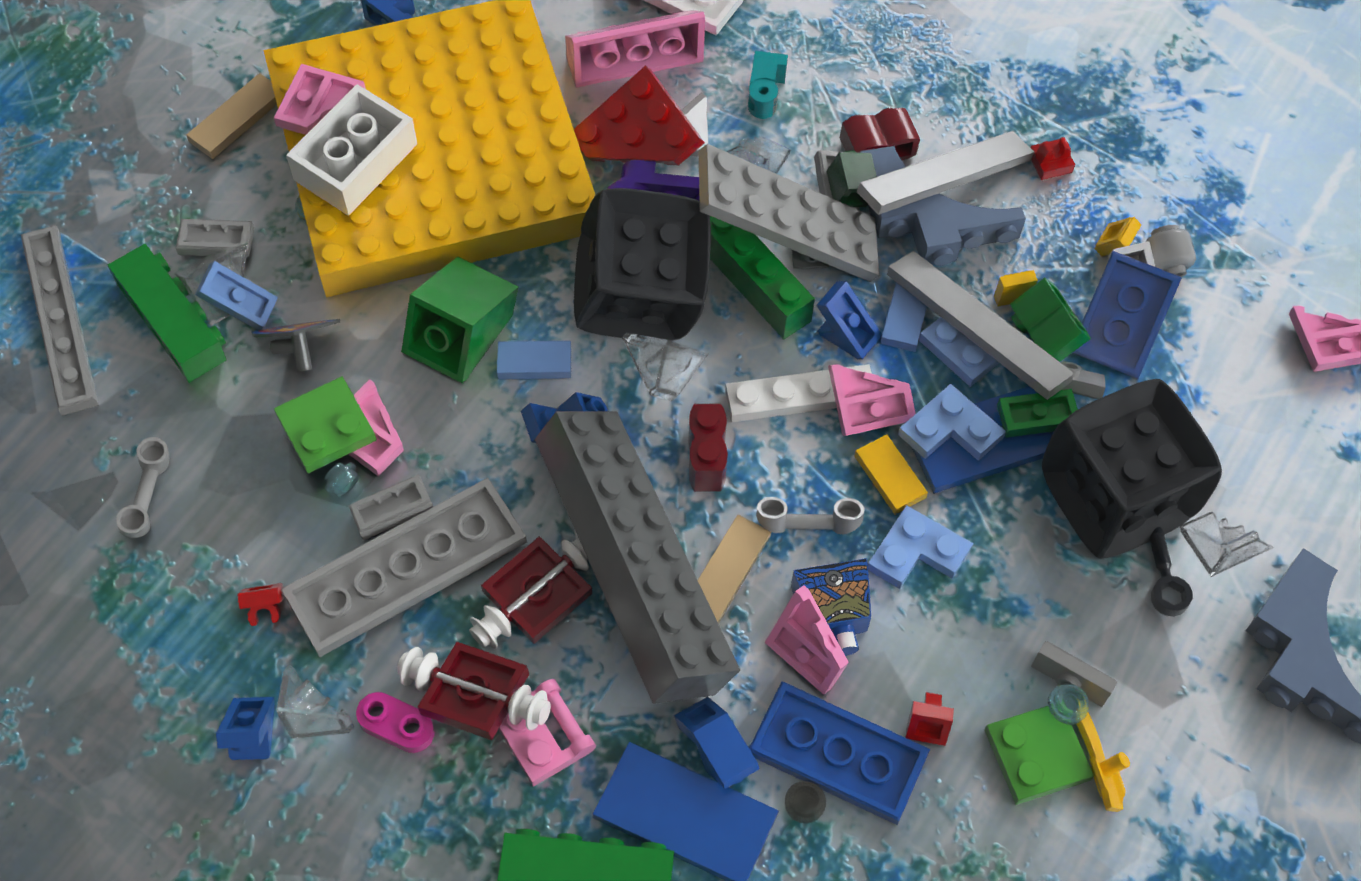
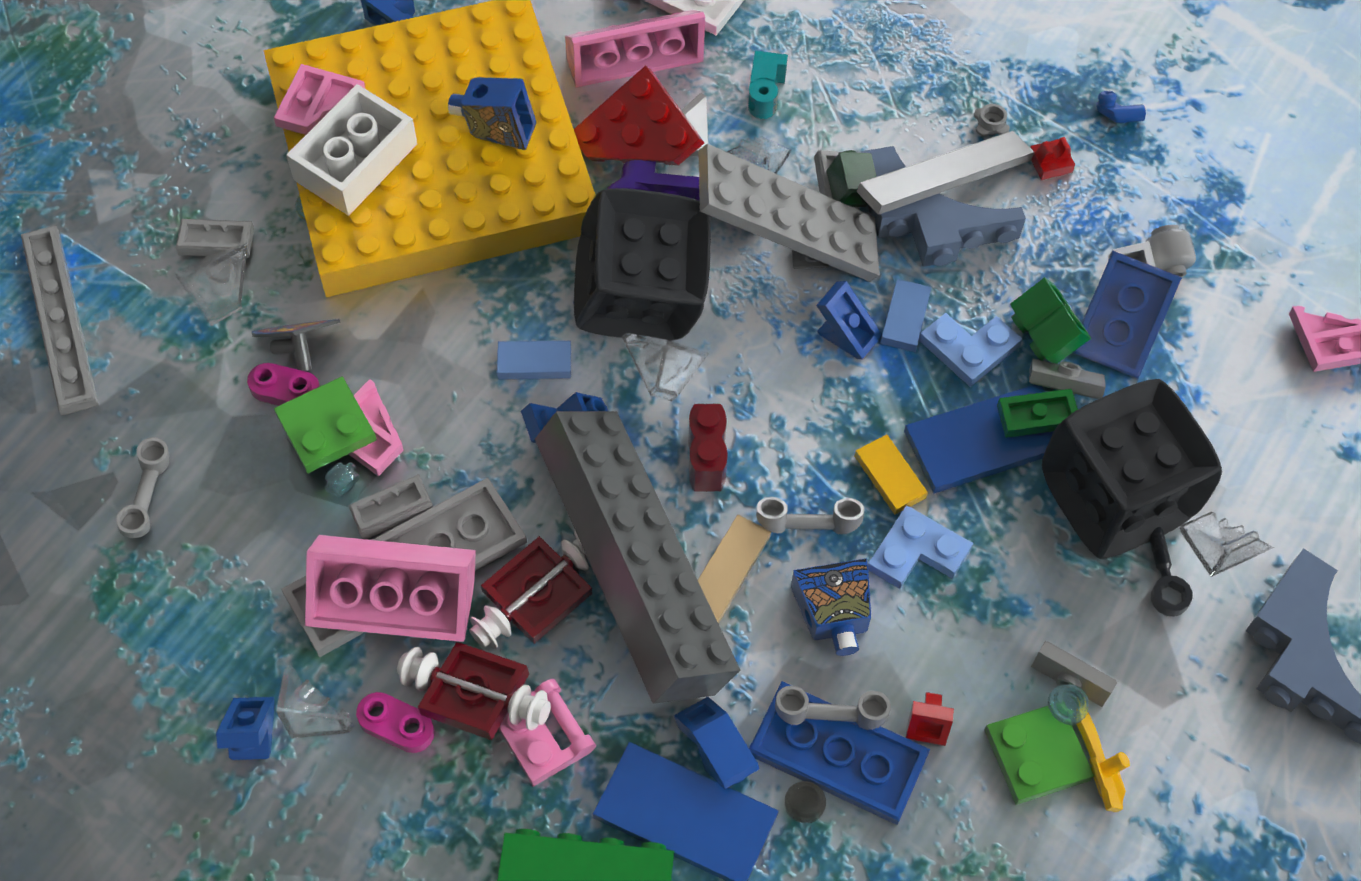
(168, 313): green brick -> none
(233, 117): tan tile -> none
(236, 295): medium blue plate -> none
(261, 598): red tile -> none
(281, 385): none -> dark pink plate
(389, 587): none -> bright pink slope
(457, 317): green slope -> none
(496, 110): none -> blue torso
(761, 278): green brick -> none
(782, 395): white plate -> none
(808, 642): bright pink wing -> none
(869, 400): bright pink wing -> none
(870, 713): none -> light grey bar
(881, 130): dark red brick -> none
(955, 417): light blue plate -> none
(981, 325): light grey tile -> none
(991, 120): none -> light grey plate
(1013, 286): yellow tile -> none
(1117, 235): yellow tile -> none
(1119, 114): none -> blue arm

